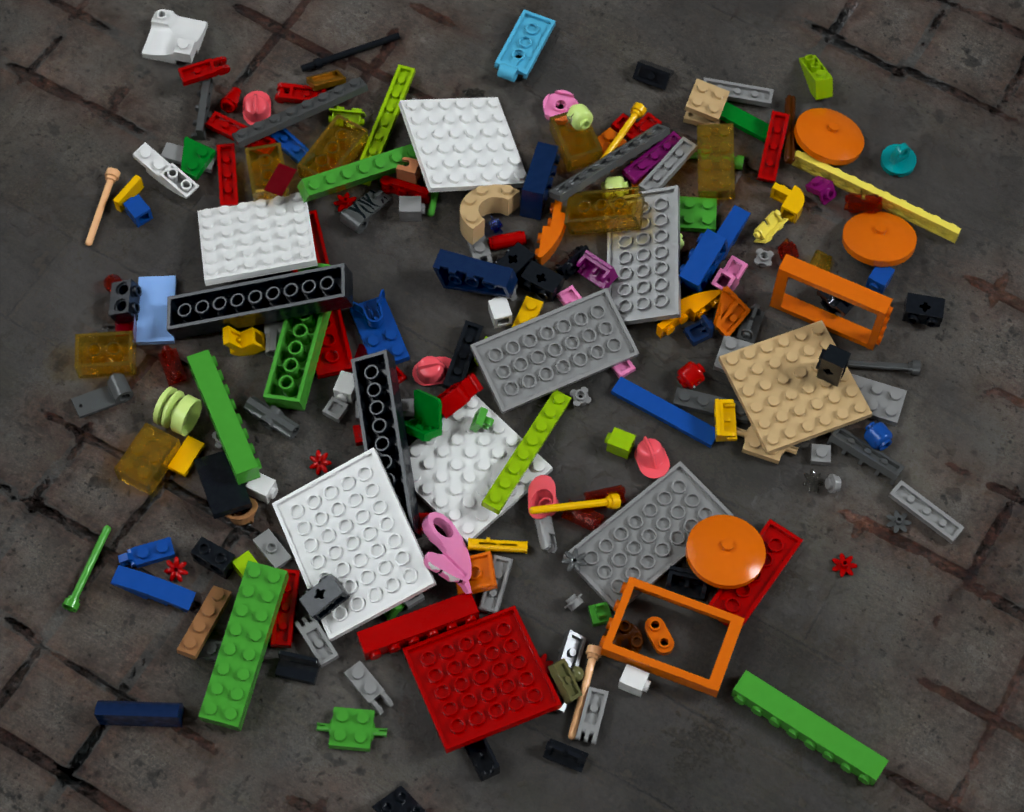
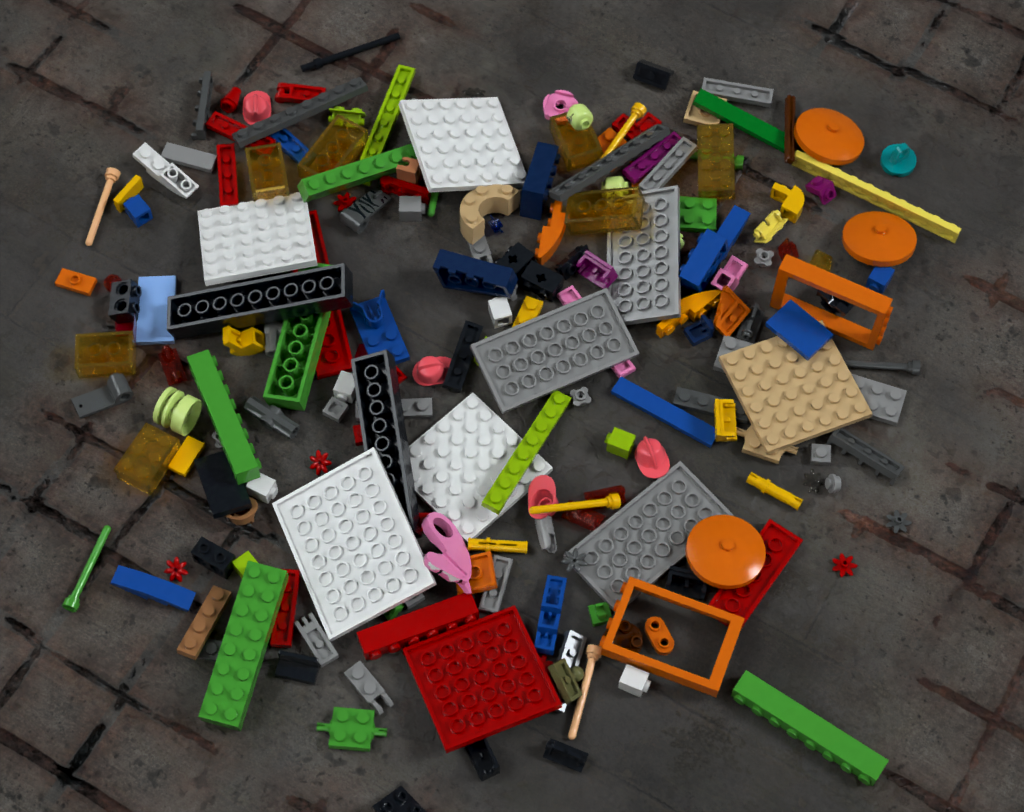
(75, 282): none -> orange plate
(139, 713): dark blue brick -> none
(148, 553): blue hinge -> none
(174, 37): white slope -> none
(195, 158): green wing -> none
(203, 70): red hinge -> none
(272, 549): light grey plate -> none
(280, 179): dark red sticker -> none
(324, 597): black brick -> none
(326, 80): pearl gold tile -> none
(427, 417): green bracket -> none
(459, 394): red piece -> none
(480, 420): bright green tile -> none
(506, 240): red piece -> none
(525, 40): medium azure hinge -> none
(550, 614): none -> blue slope
(573, 602): light grey plate -> none
(592, 714): light grey hinge -> none
(691, 375): red head -> none
(707, 100): tan plate -> none
(773, 147): red plate -> none
(773, 490): none -> yellow pin
(799, 329): none -> blue tile
(817, 77): lime slope -> none
(832, 364): black brick -> none
(871, 204): clear red hinge -> none
(878, 435): blue head -> none
(923, 310): black brick -> none
(926, 512): light grey plate -> none

